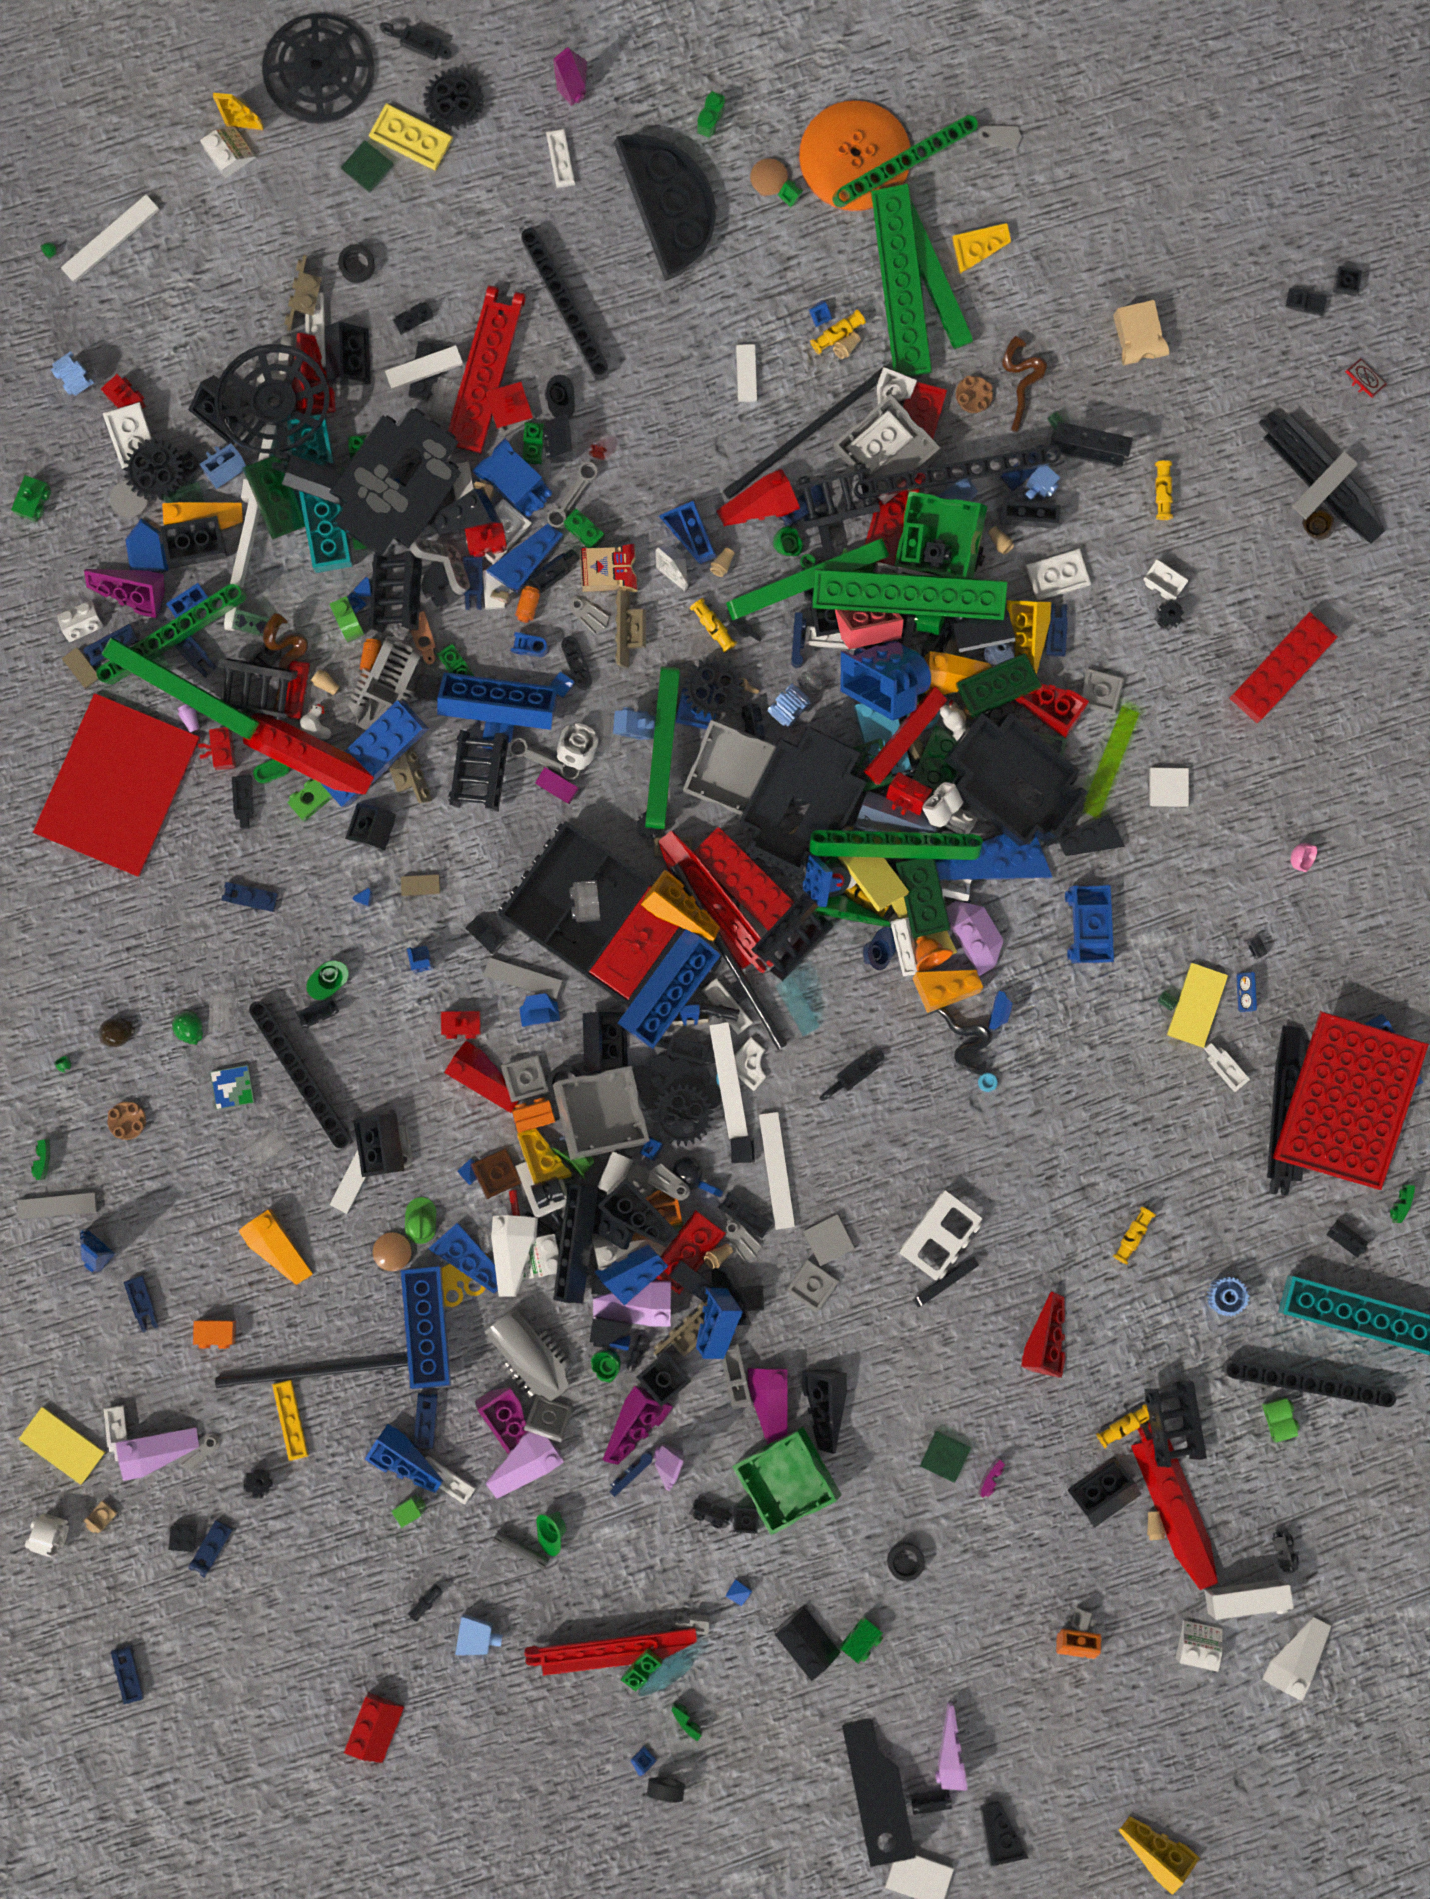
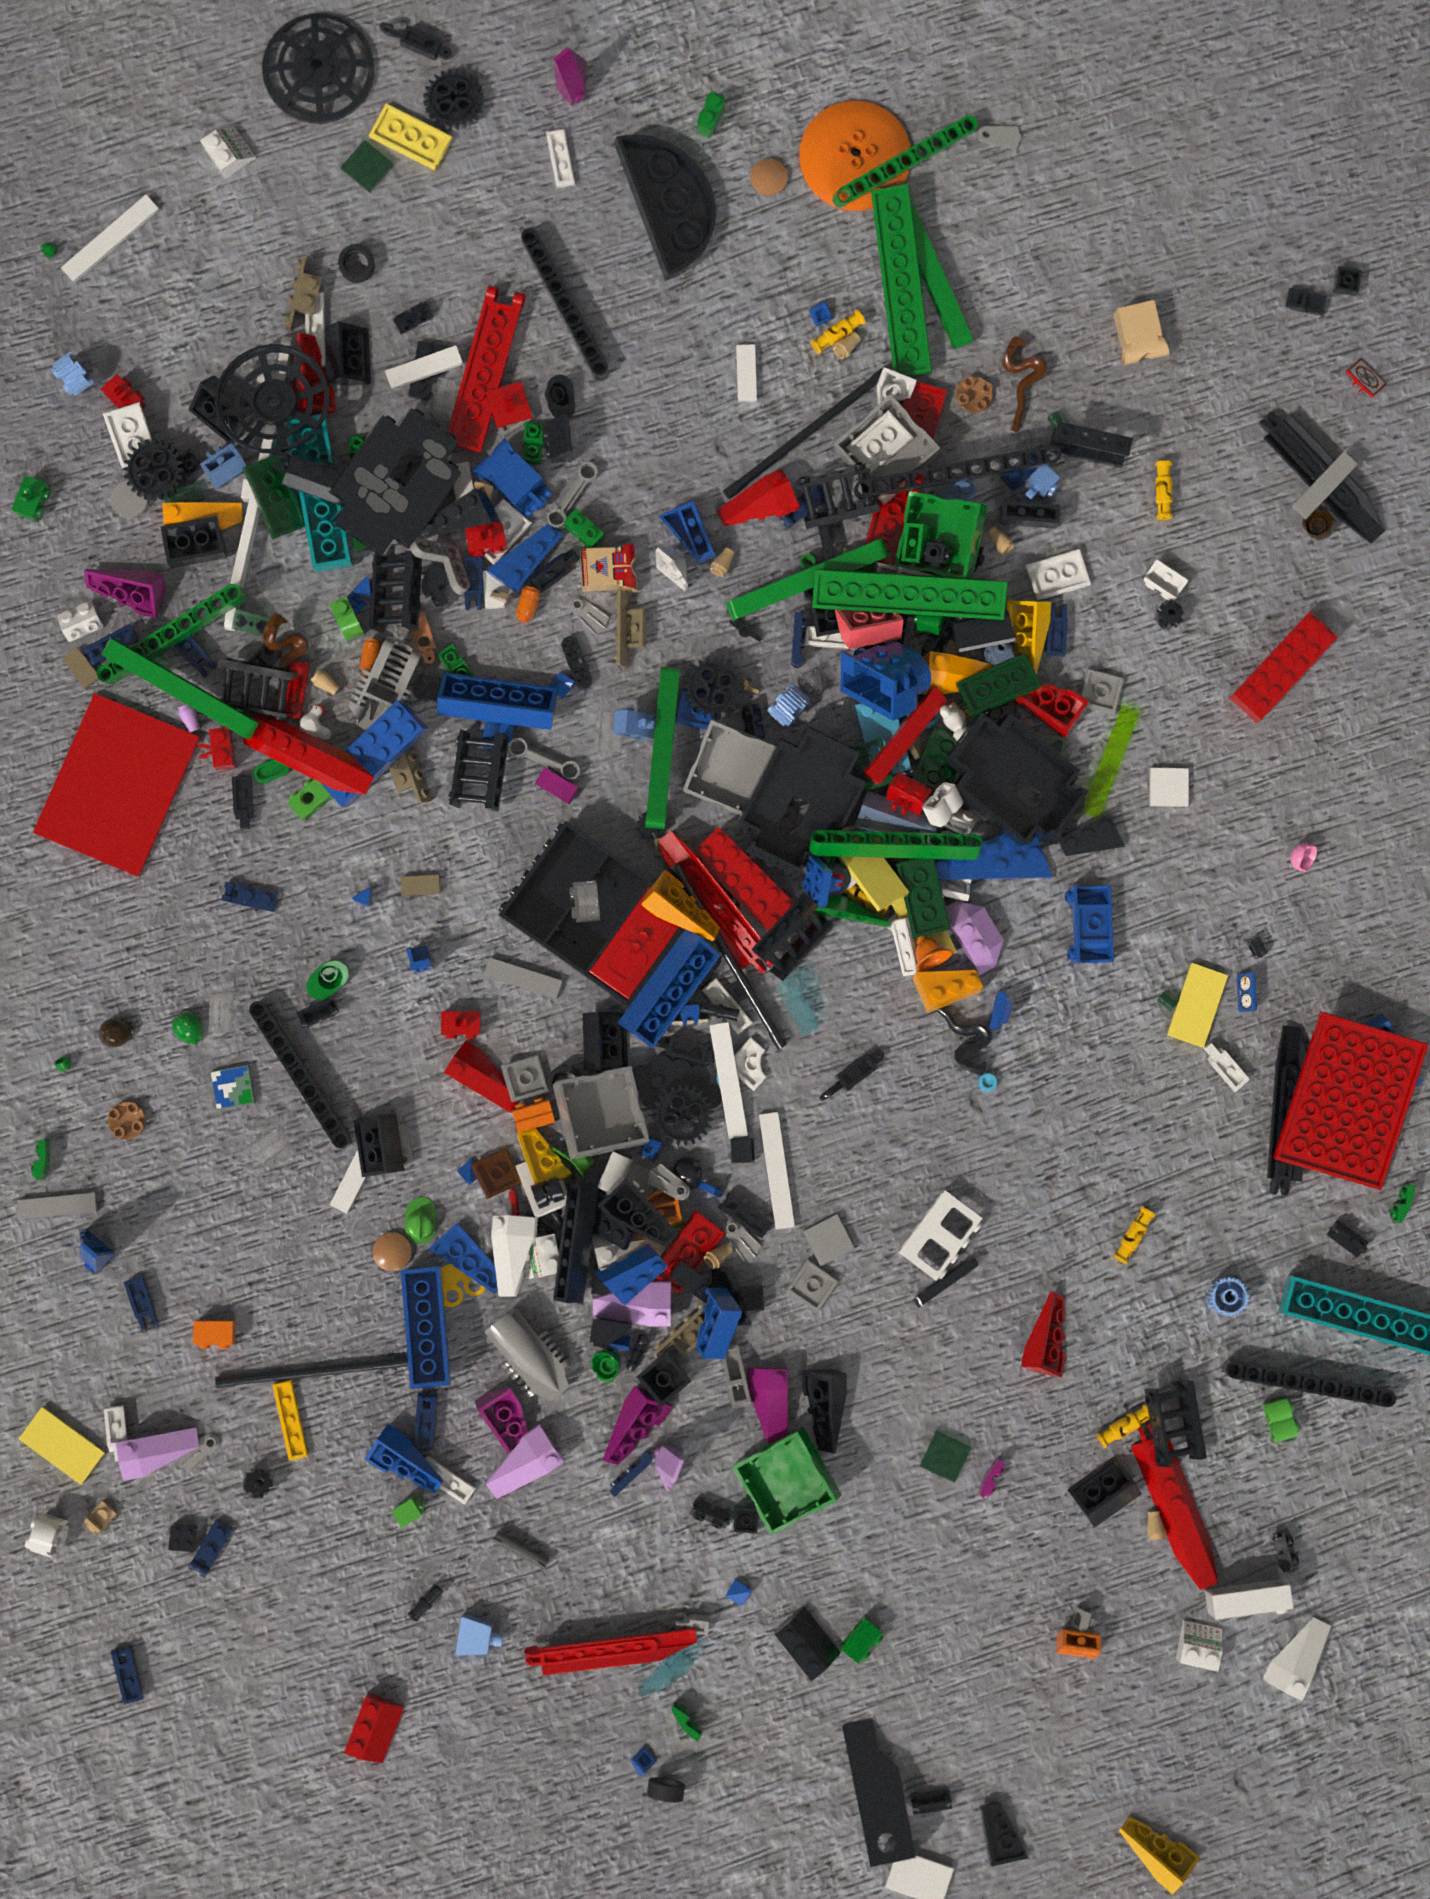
(146, 548): blue tile -> none
(187, 600): blue brick -> none
(237, 112): yellow wedge -> none
(272, 1243): light orange wedge -> none
(371, 826): black slope -> none
(485, 934): black slope -> none
(525, 644): blue piece -> none
(539, 1010): blue slope -> none
(548, 1418): light grey tile -> none
(550, 1531): green piece -> none
(577, 746): white brick -> none
(597, 452): clear red bush -> none
(640, 1670): green slope -> none
(712, 623): yellow piece -> none
(788, 542): green hair -> none
(790, 193): green tile -> none
(880, 949): dark blue piece -> none
(905, 1576): black tyre -> none
(950, 1765): lavender wedge -> none
(979, 244): yellow wing -> none

